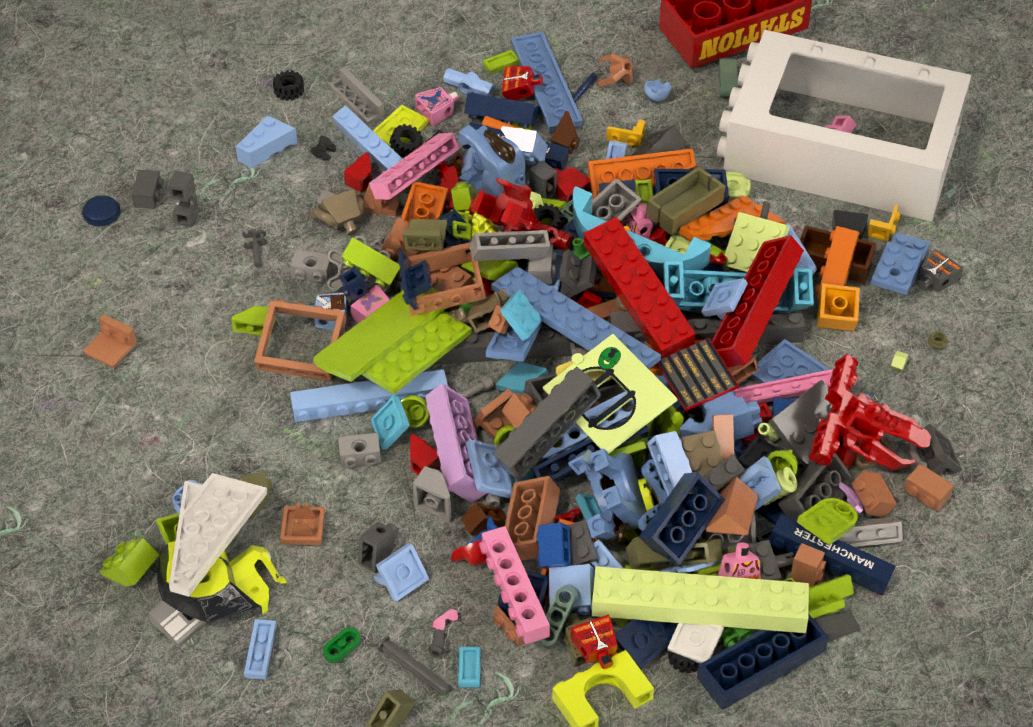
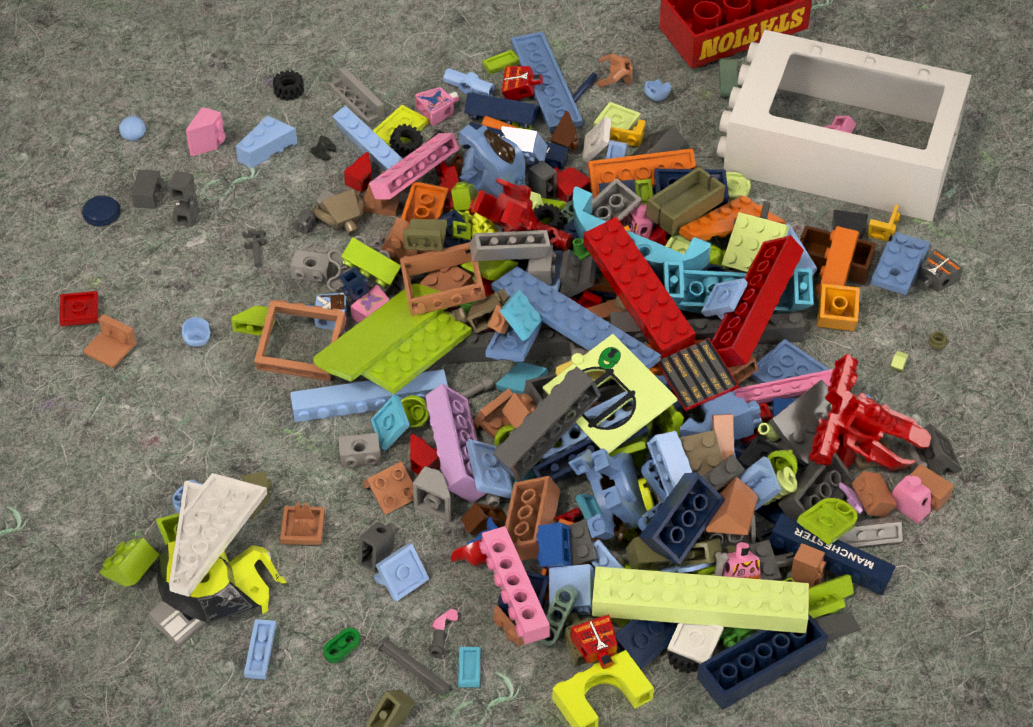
(79, 308): none -> red plate
(132, 128): none -> light blue hair
(195, 331): none -> light blue hair
(205, 132): none -> bright pink slope
(304, 221): none -> dark grey bush
(391, 487): none -> nougat bracket
(414, 279): dark blue bracket -> none
(596, 139): none -> white tile
(620, 116): none -> yellowish green plate
(719, 260): red arm -> none
(721, 559): none -> light grey piece
(912, 498): none -> bright pink torso

